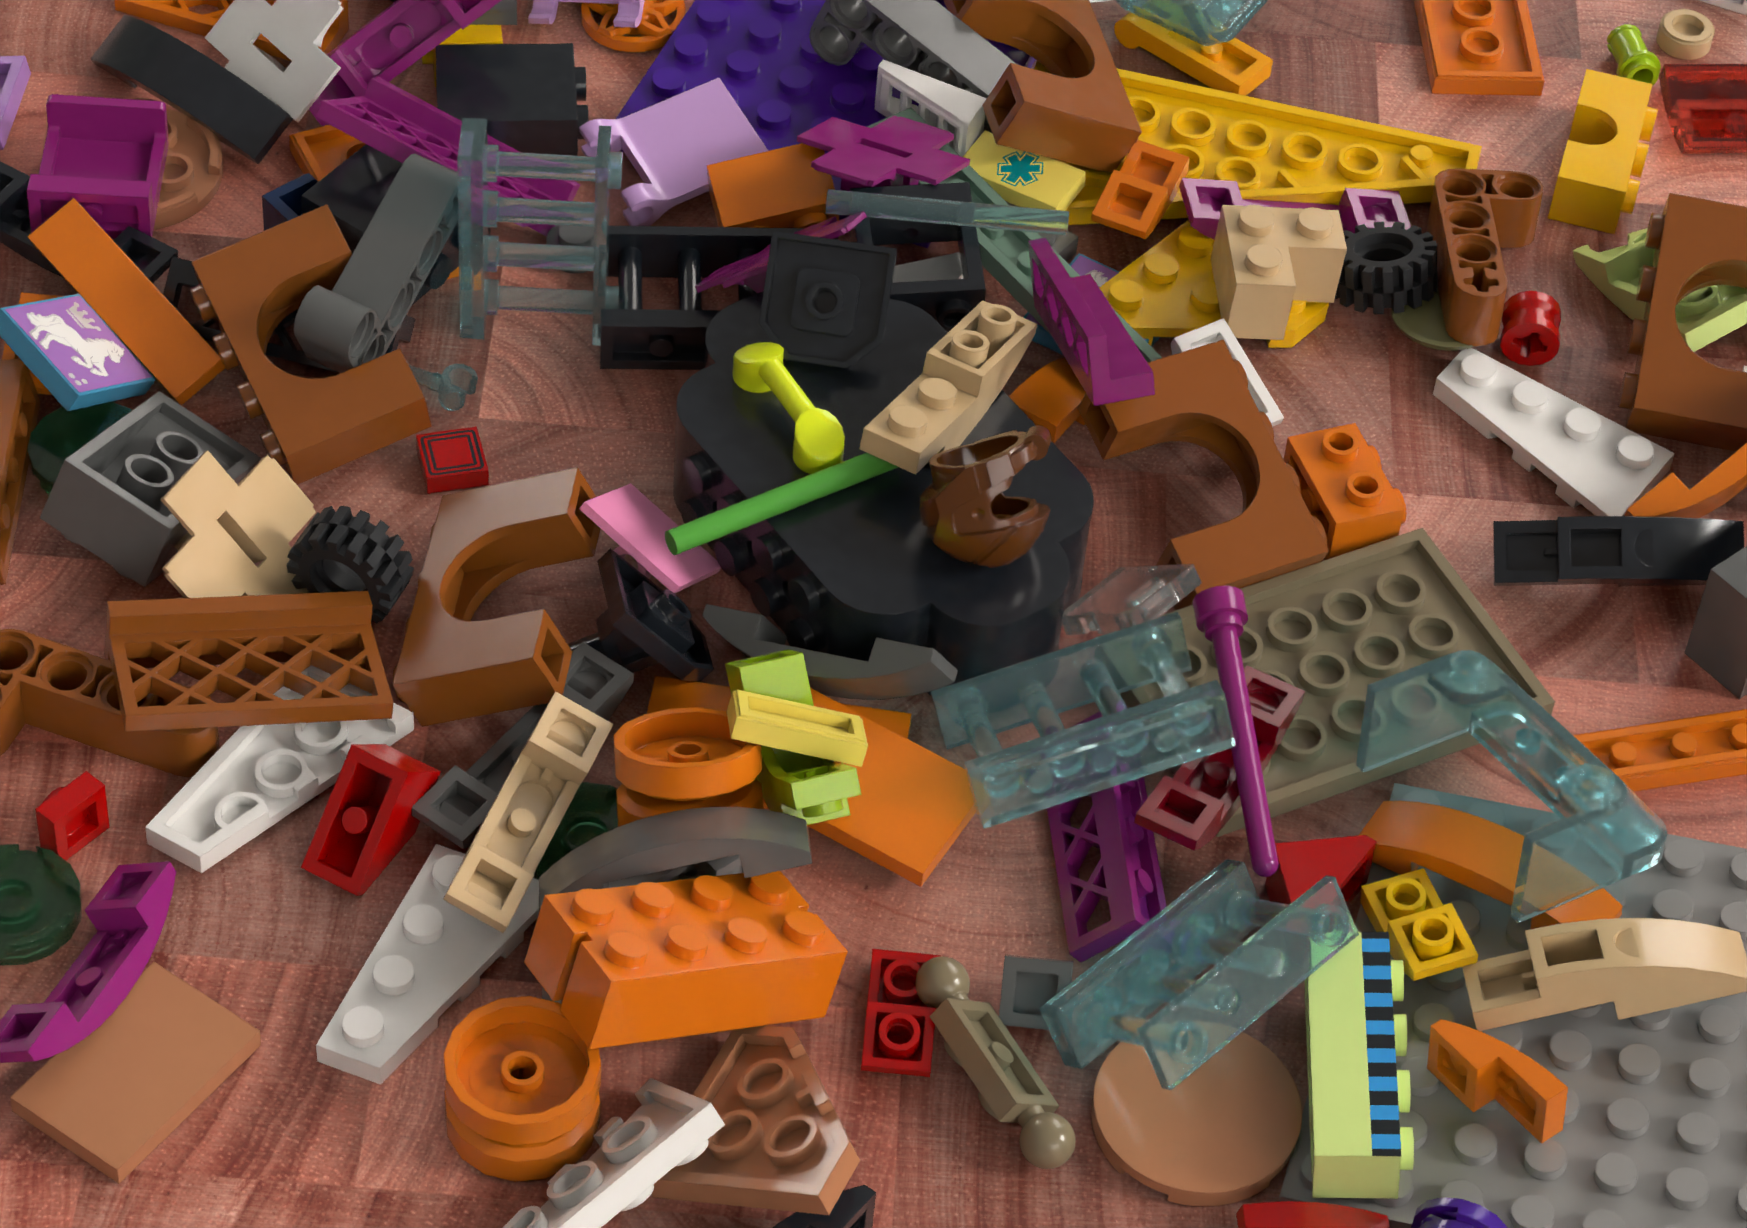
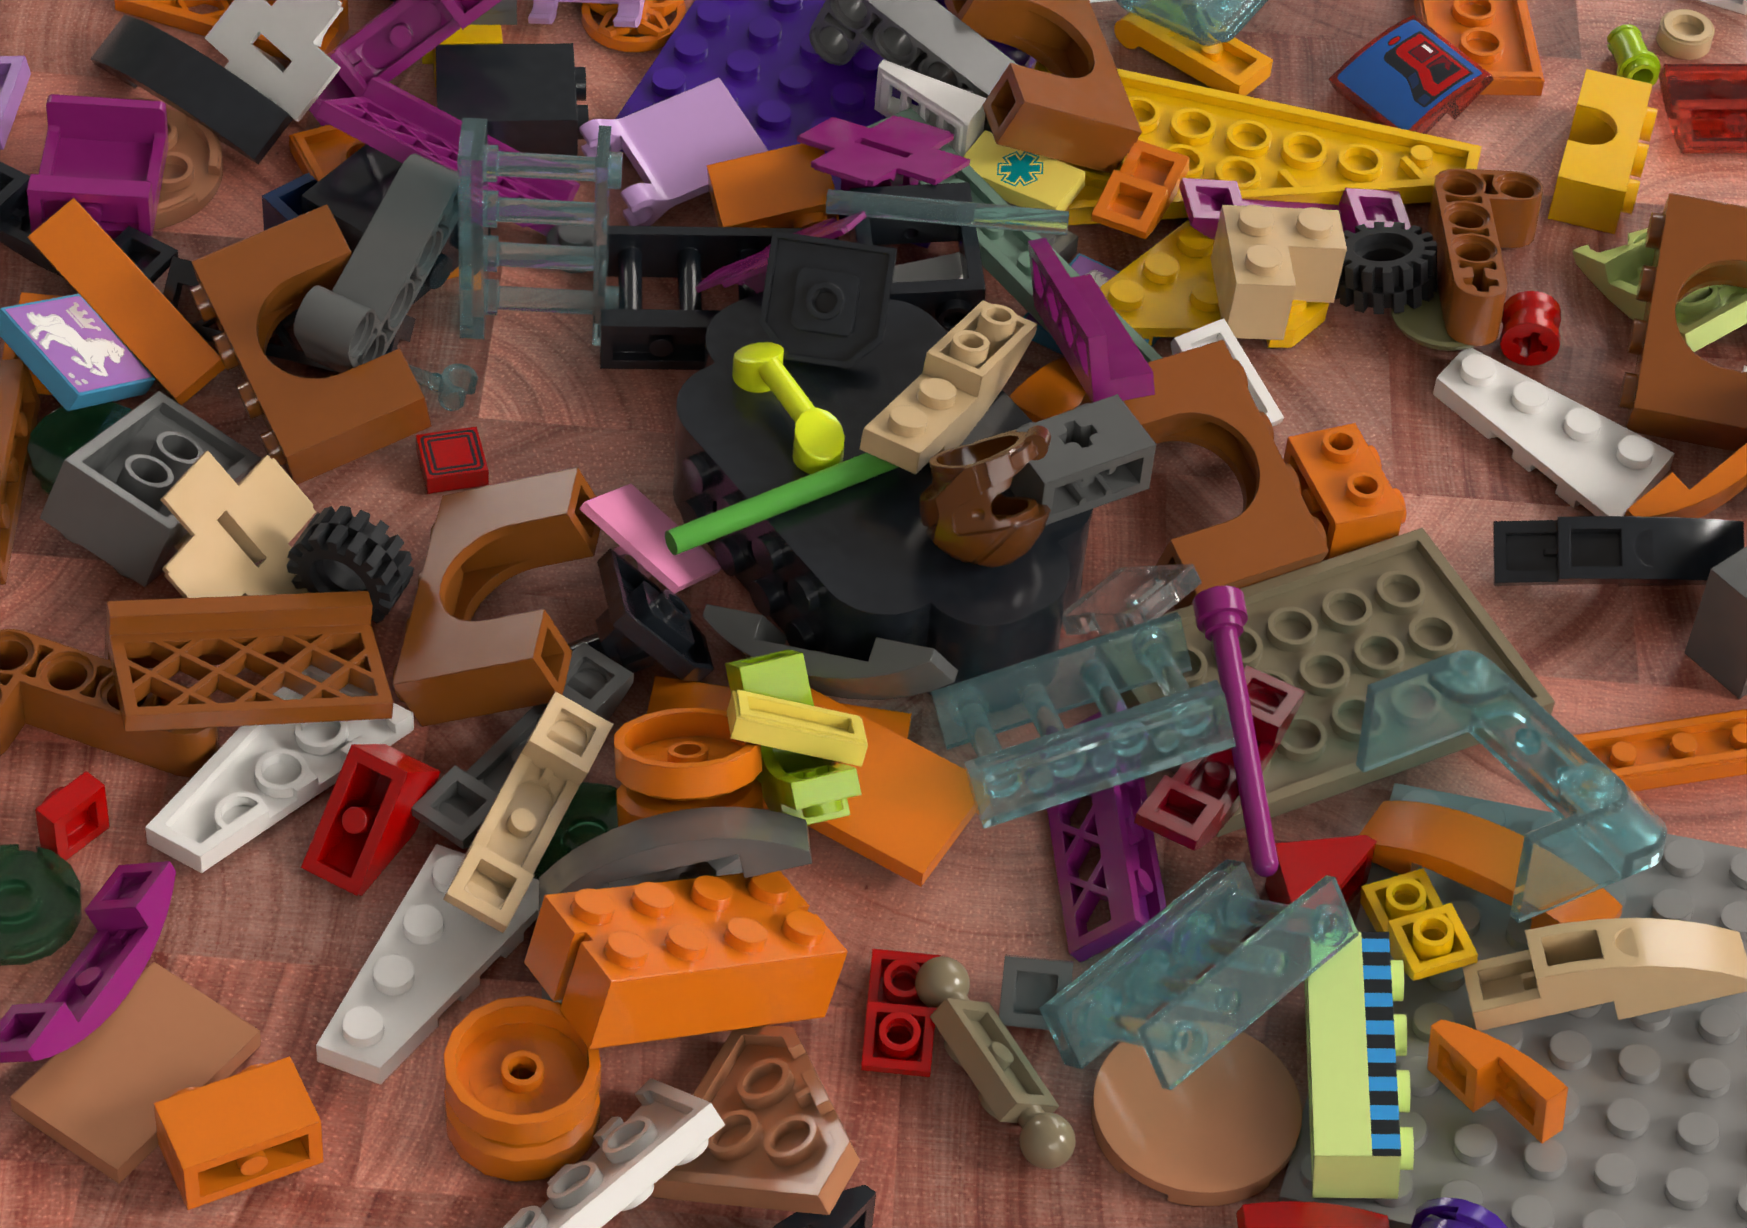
(238, 1132): none -> orange brick
(1092, 459): none -> dark grey brick
(1410, 78): none -> slope

